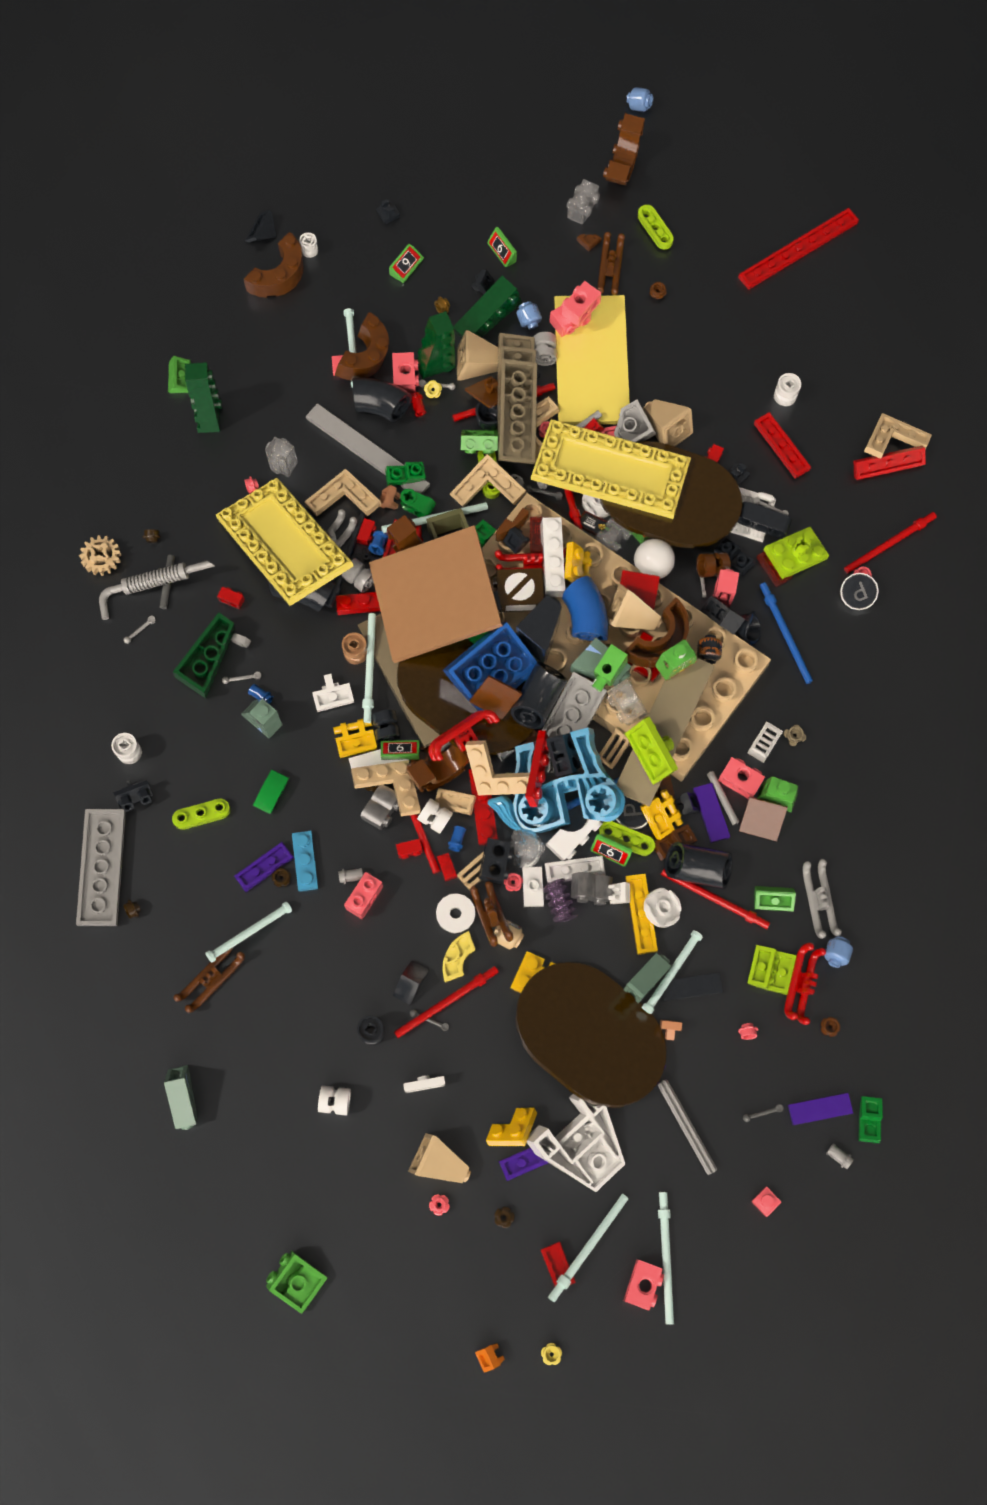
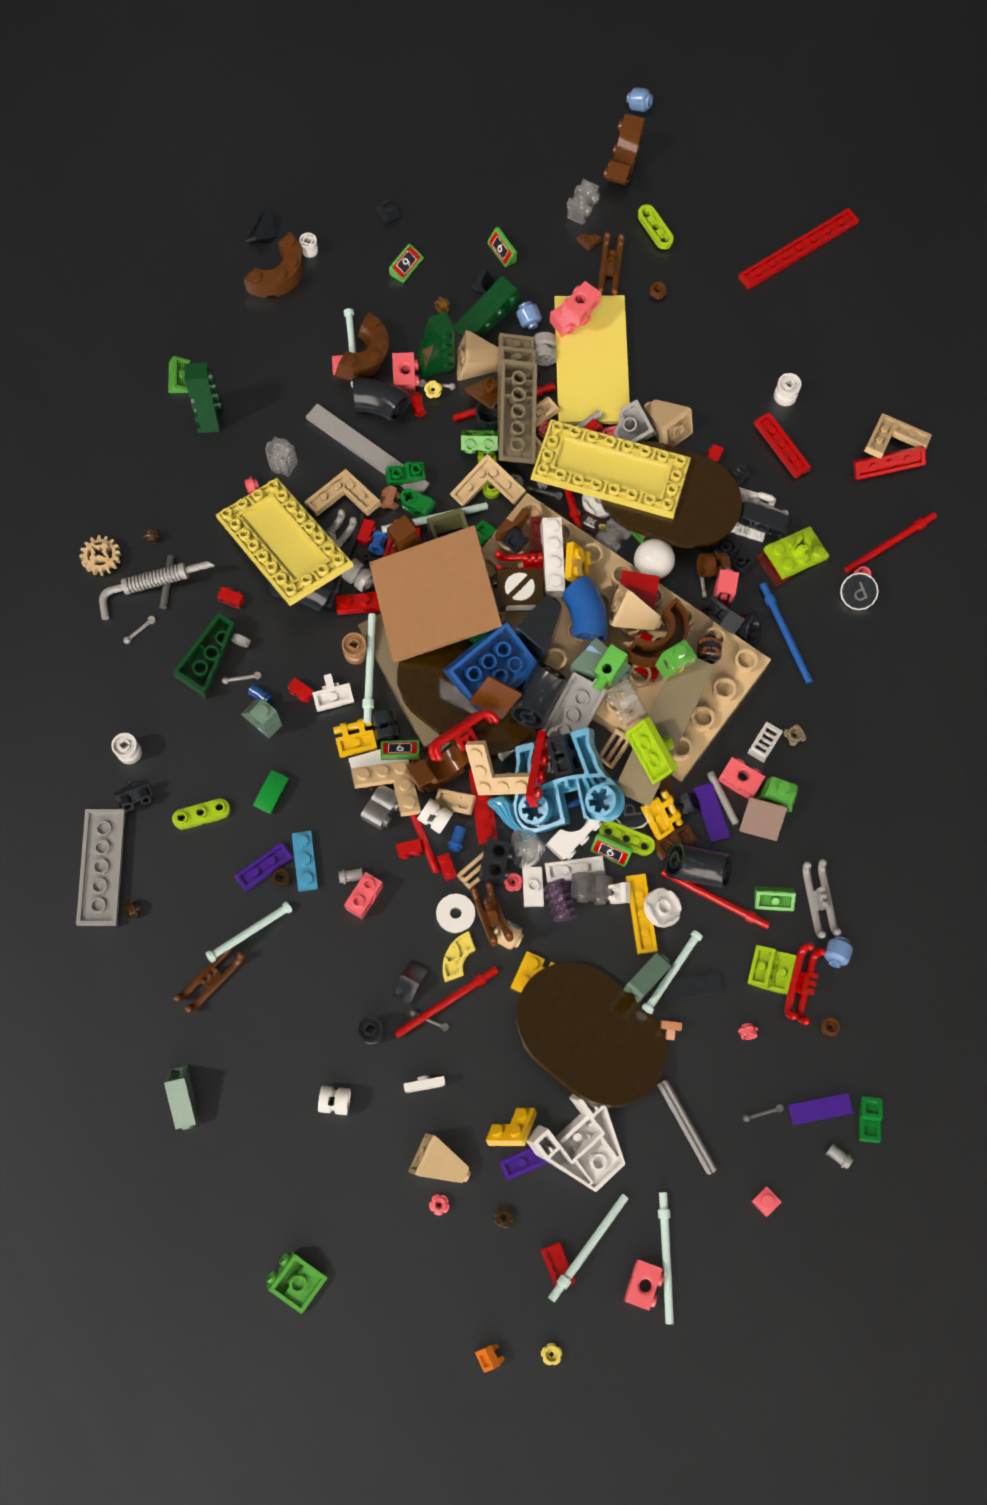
(301, 690): none -> red piece

